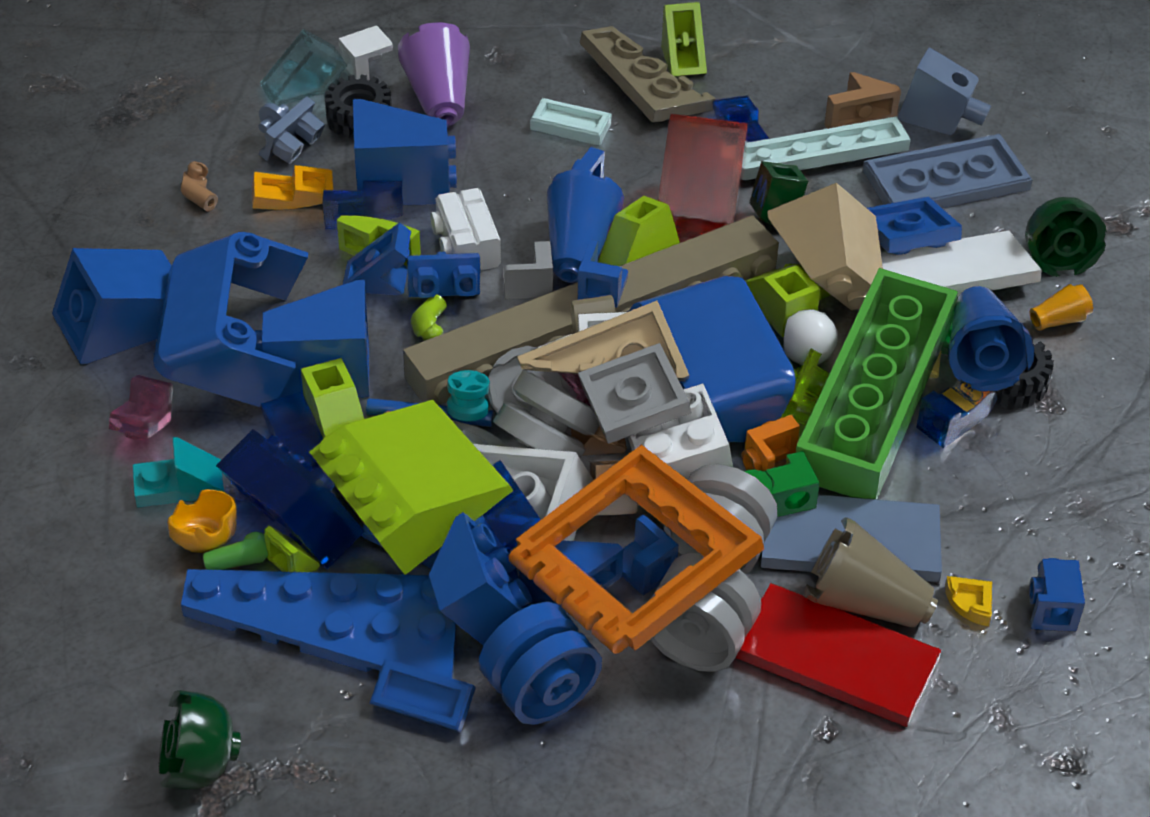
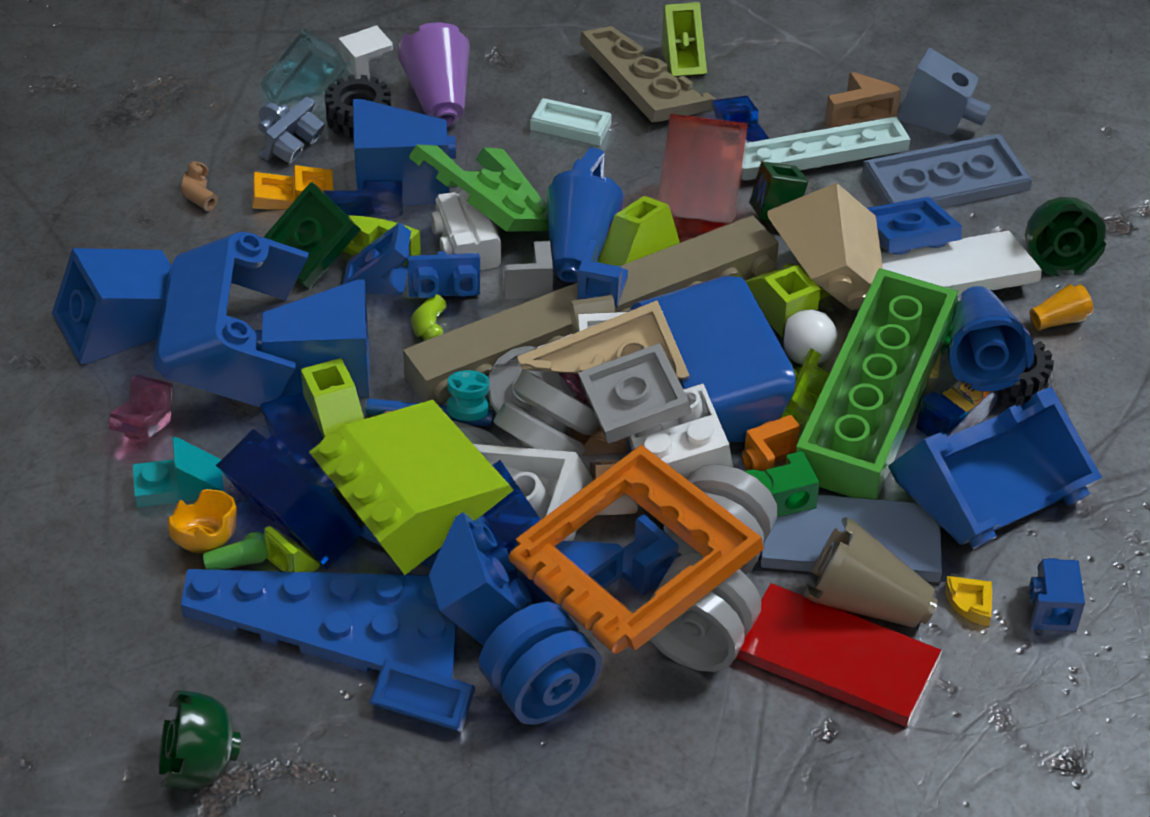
(317, 227): none -> dark green tile
(496, 191): none -> bright green wing
(998, 469): none -> blue windscreen

